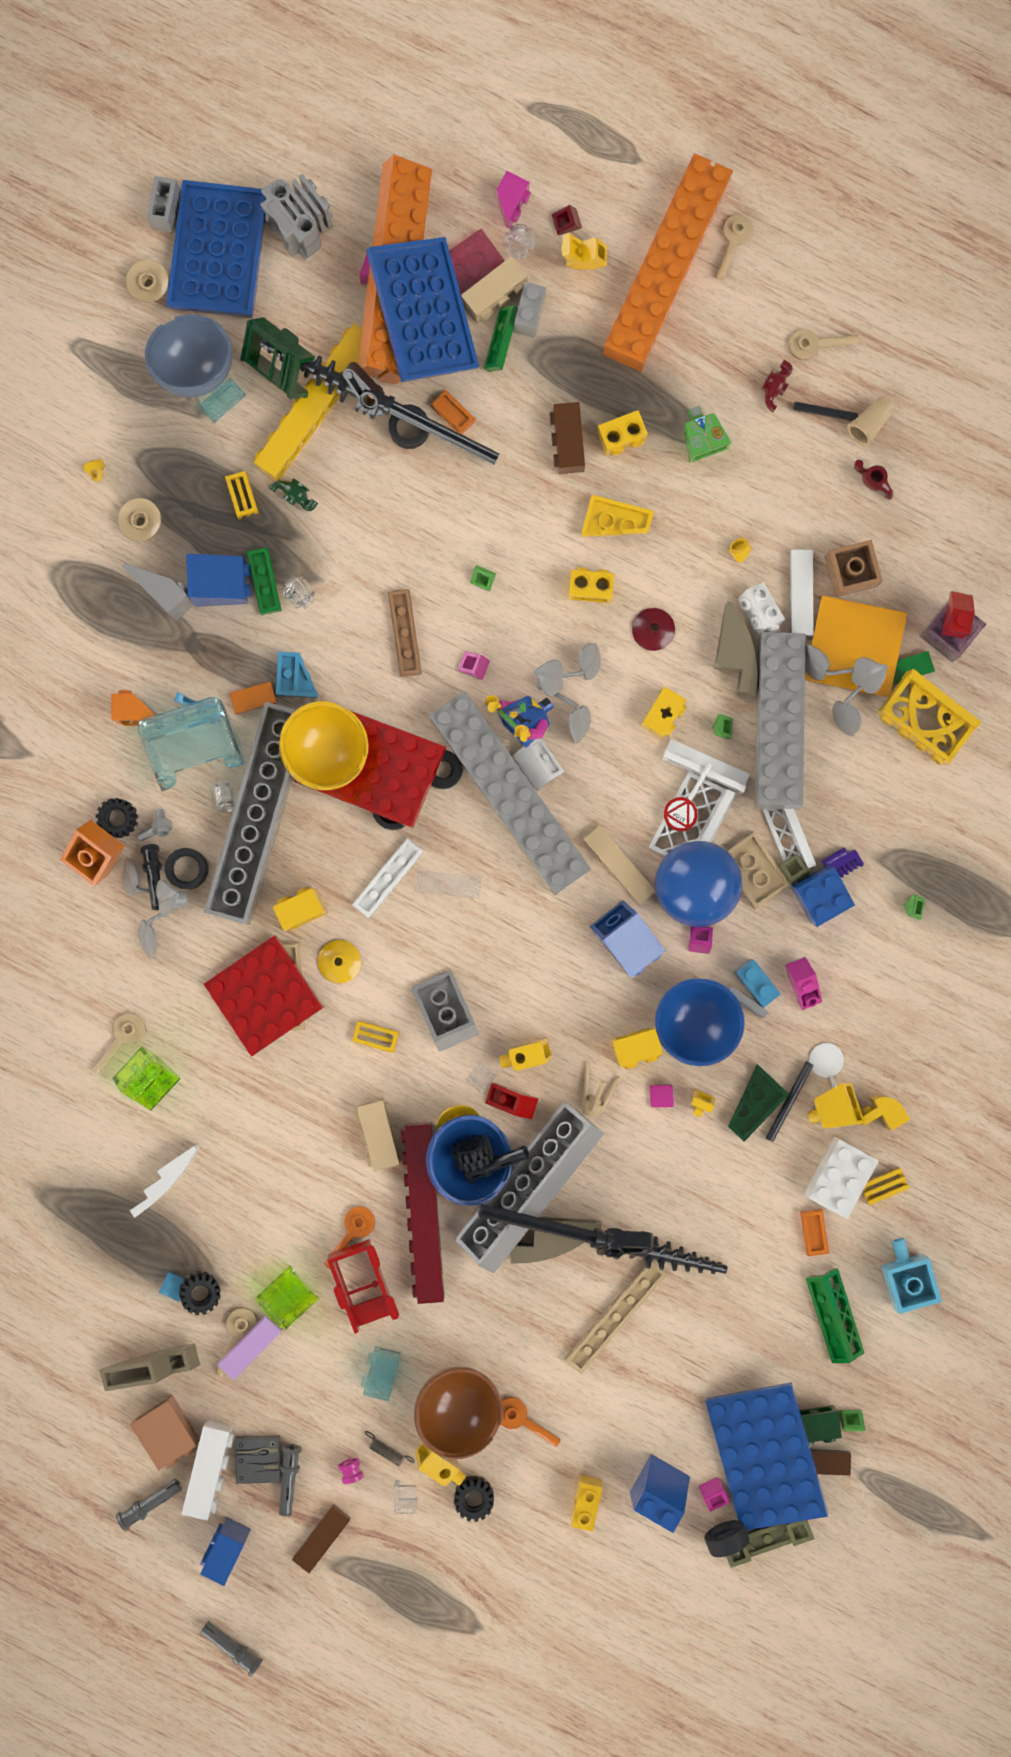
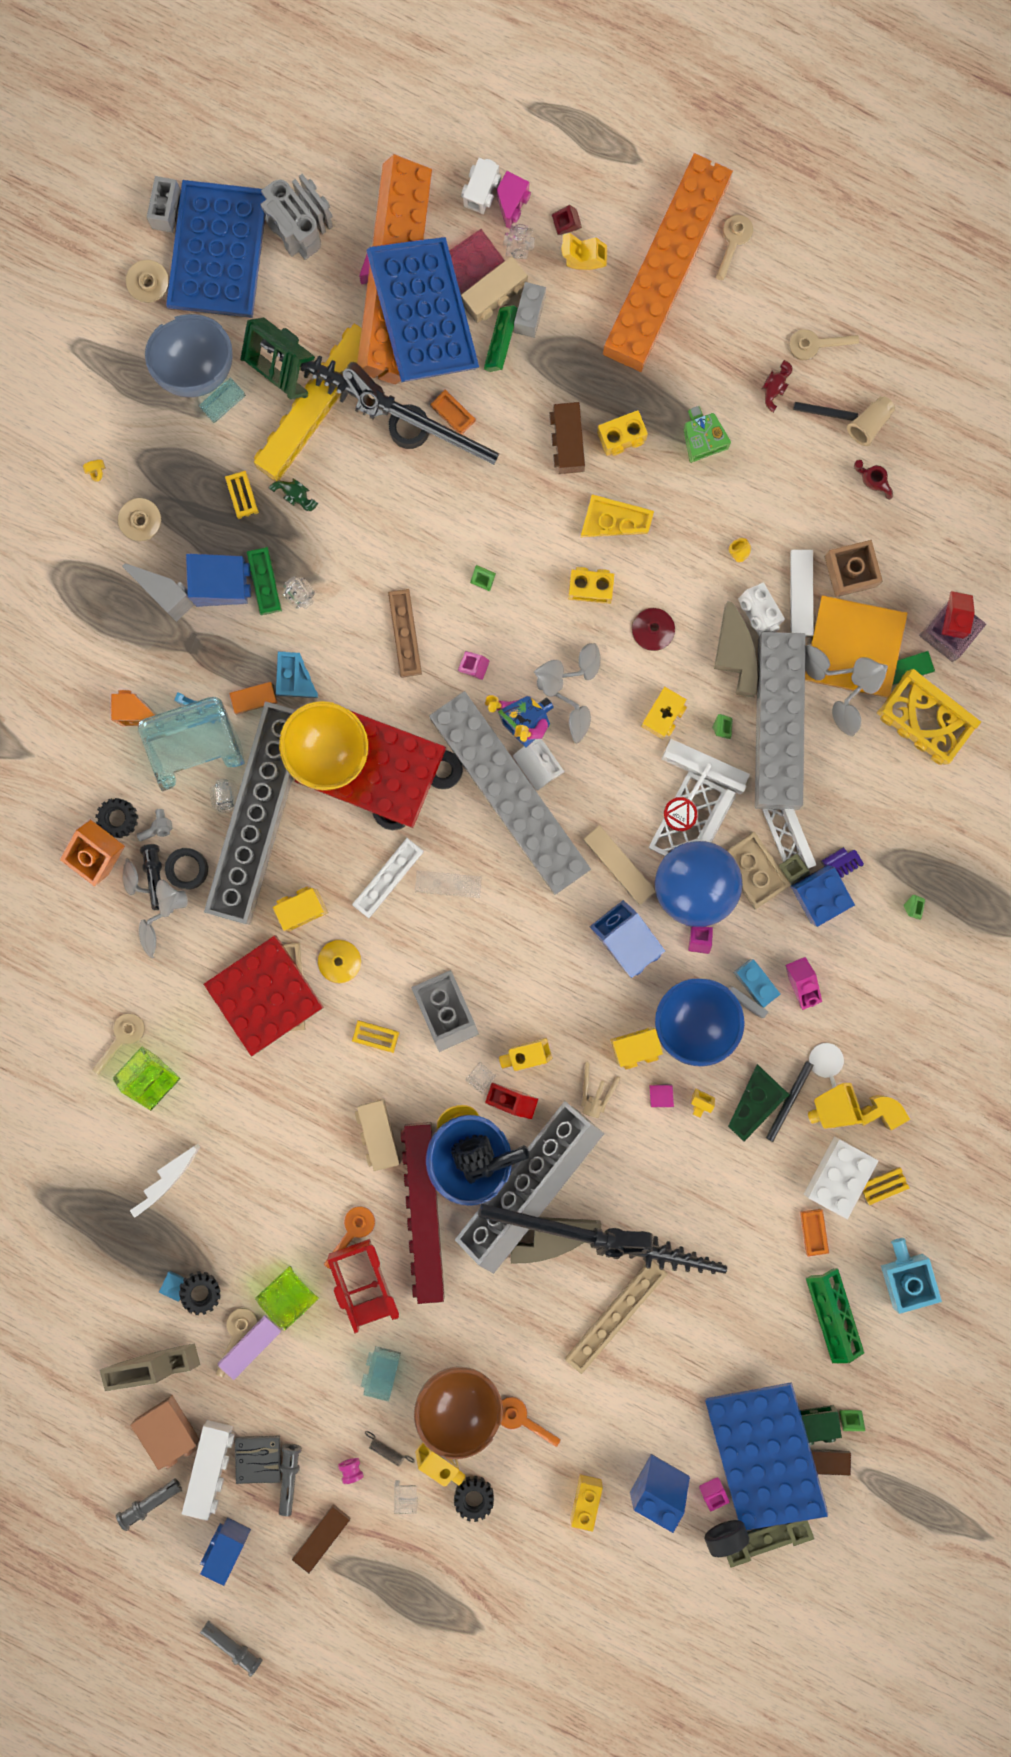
(478, 192): none -> white brick

